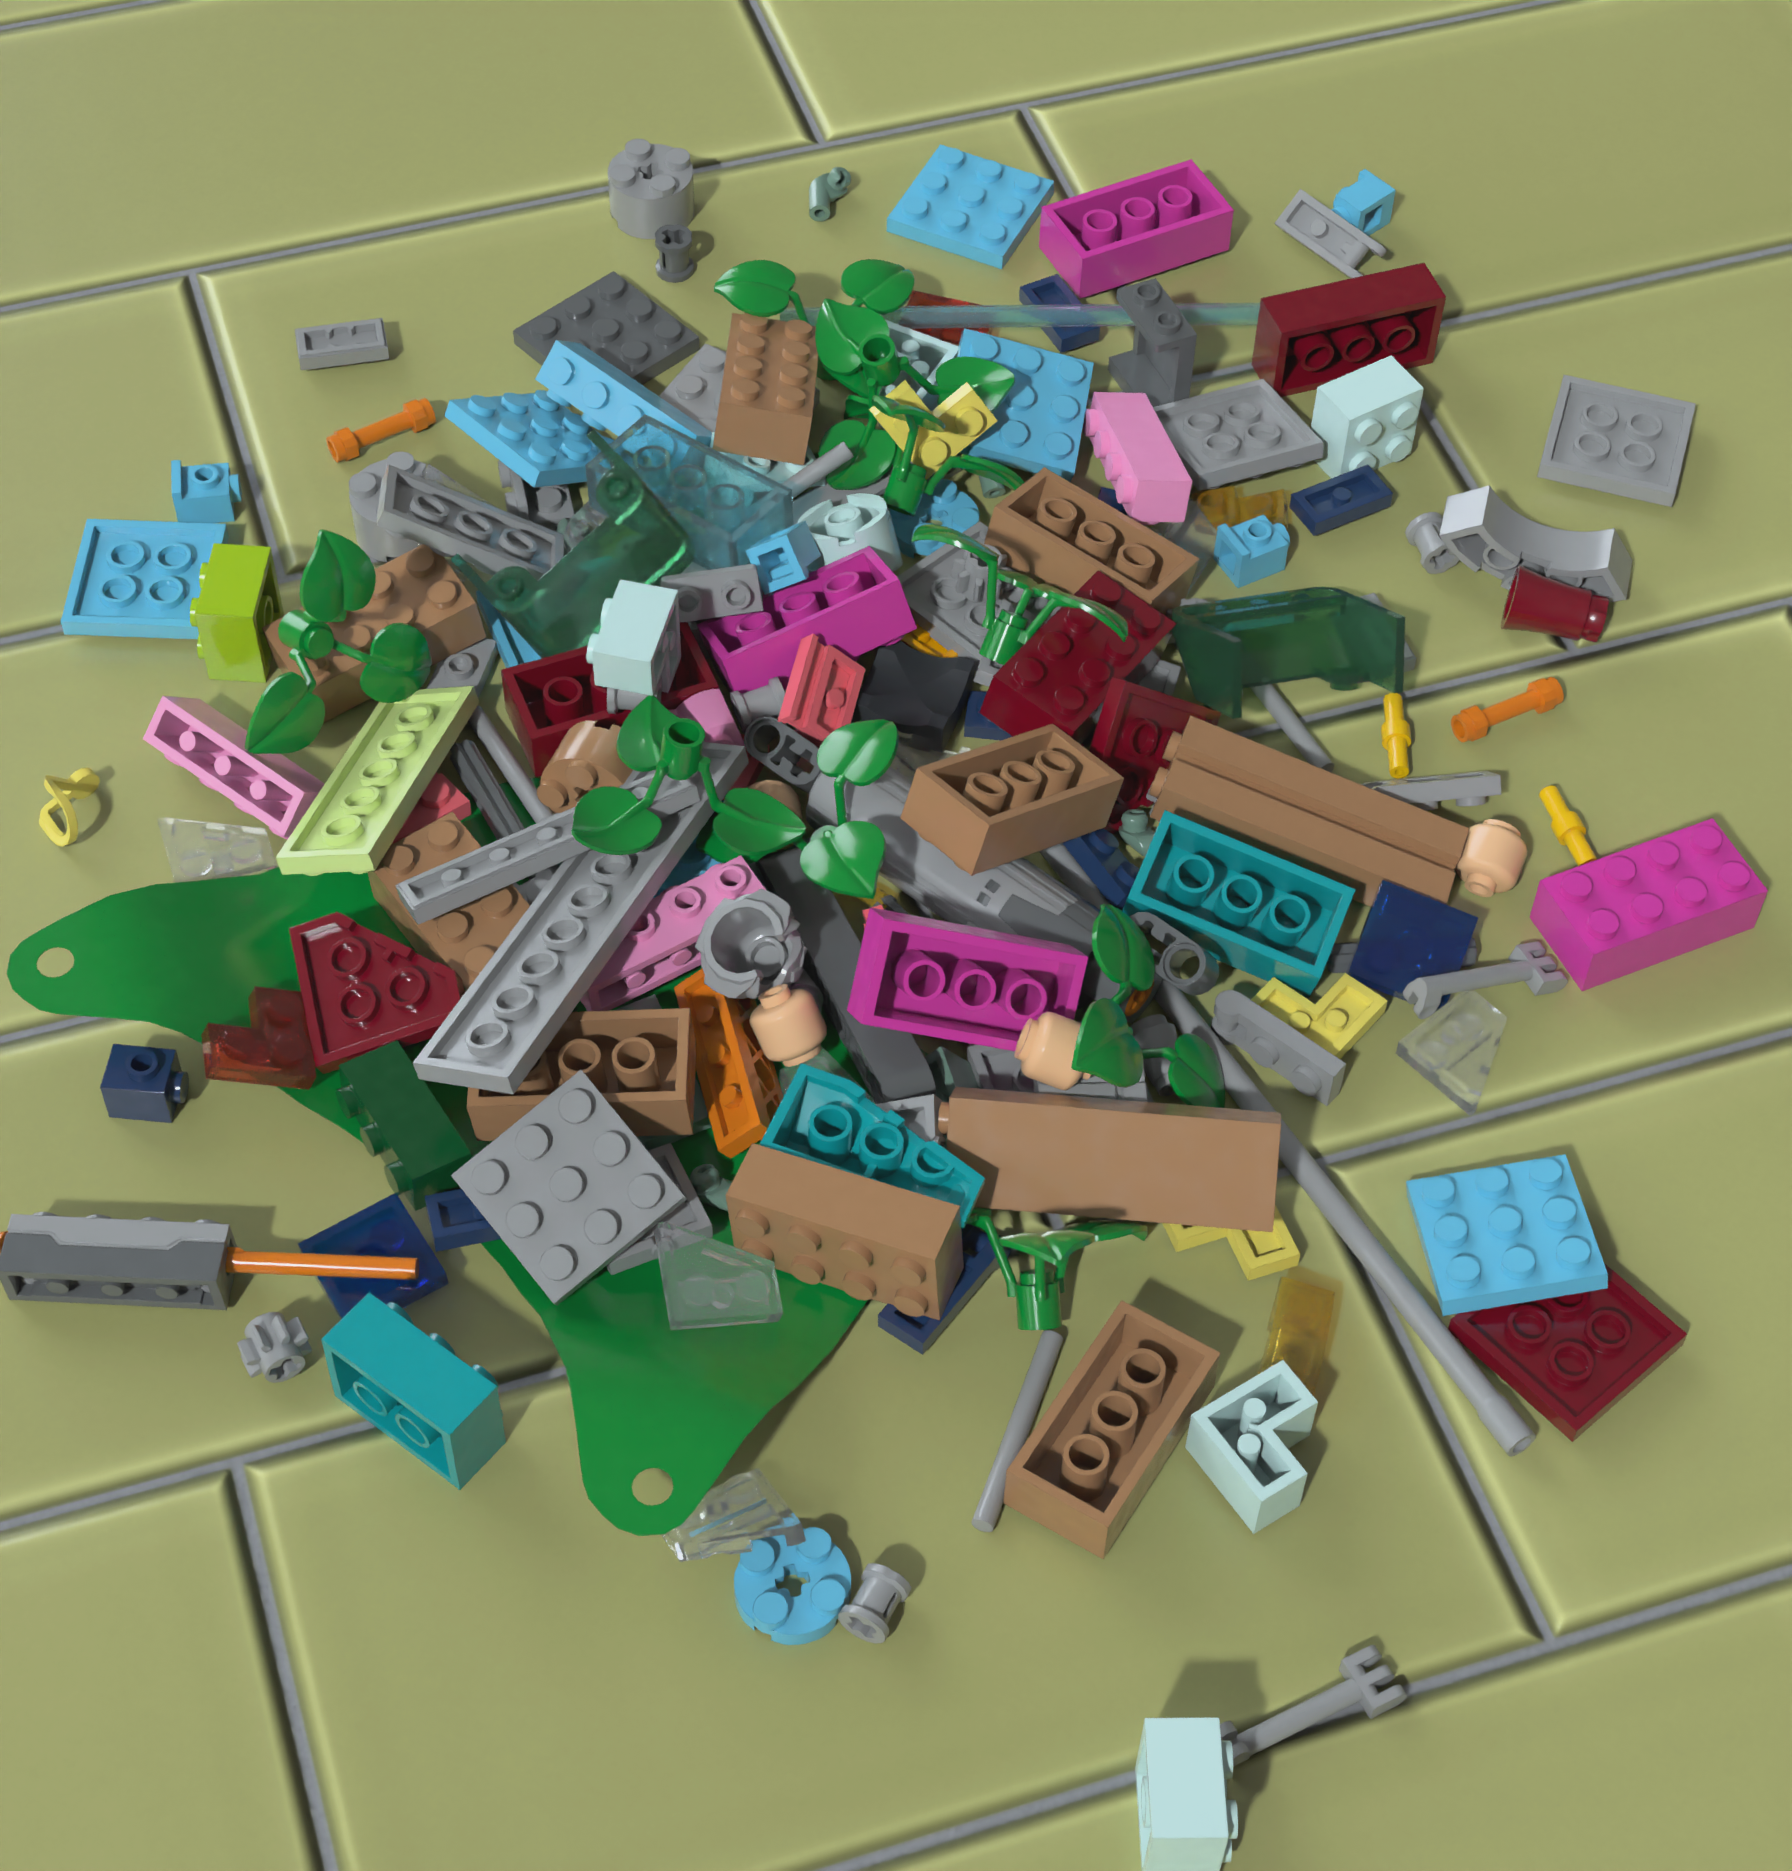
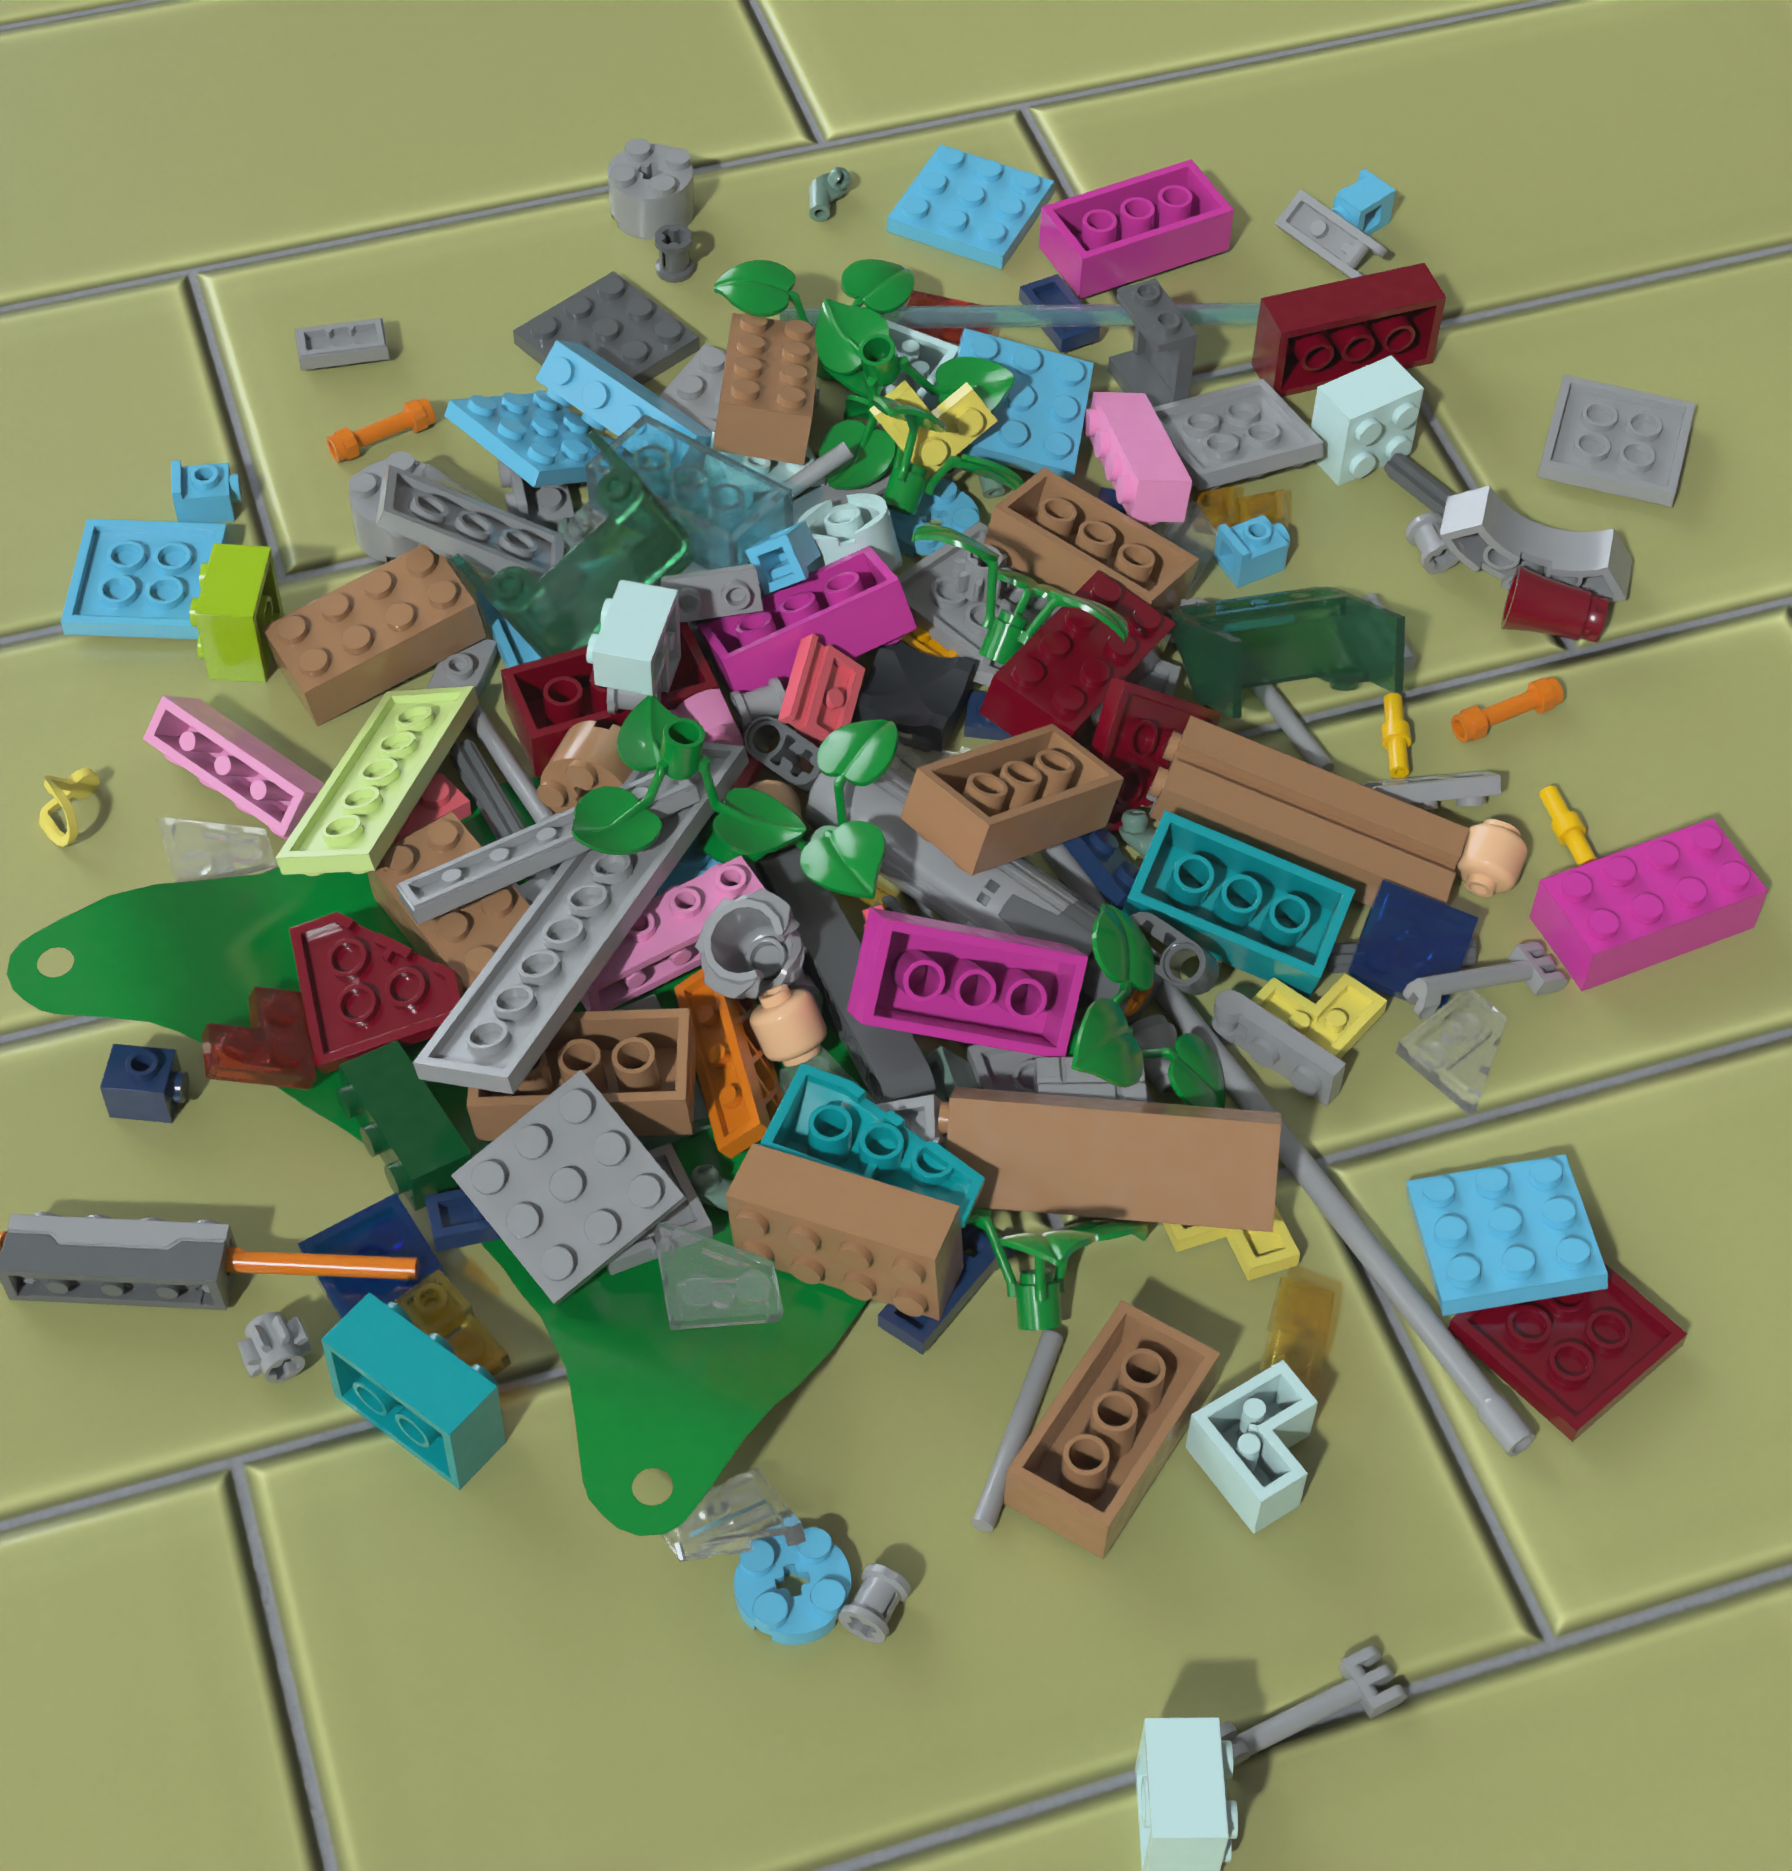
(333, 582): green plant -> none
(441, 1309): none -> clear yellow slope
(1048, 1050): light nougat head -> none
(1341, 500): dark blue plate -> none
(1417, 482): none -> dark grey axle

